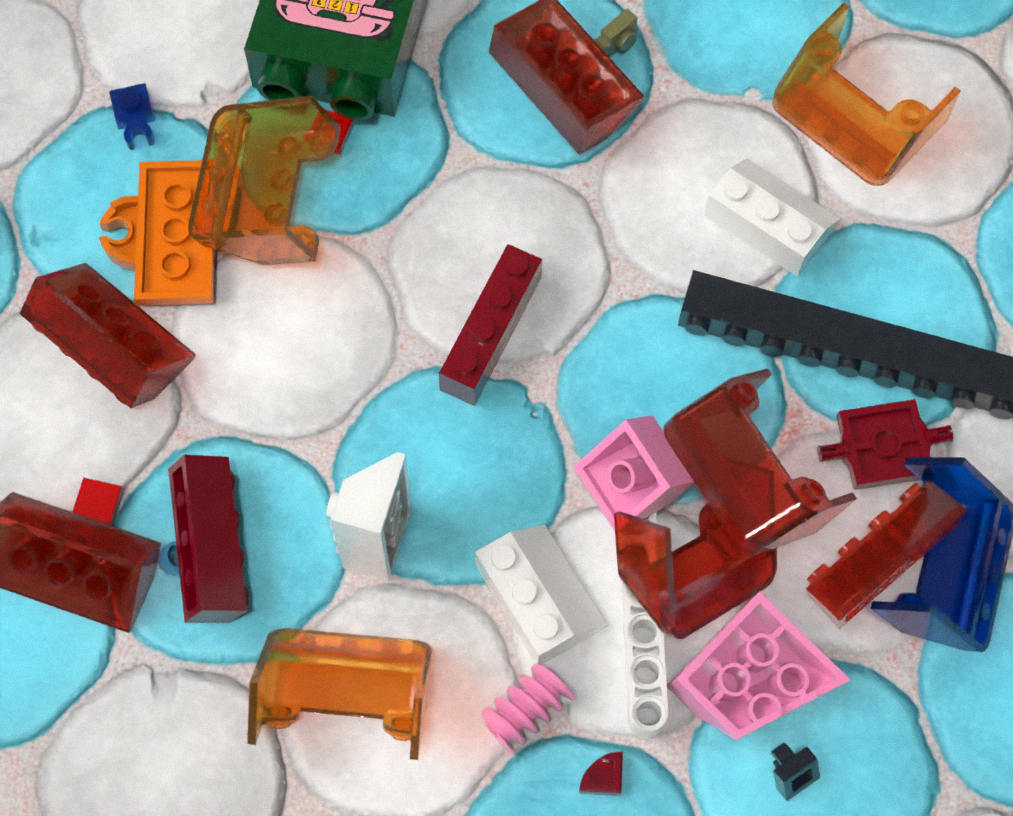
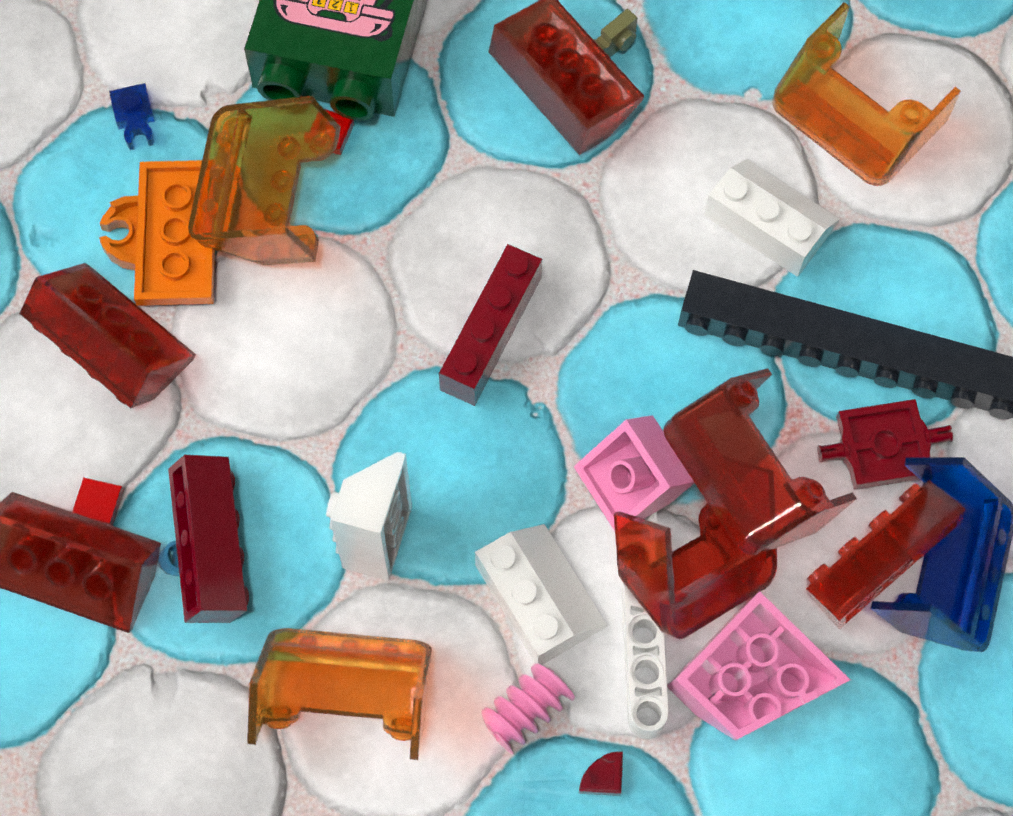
(794, 771): black tile -> none

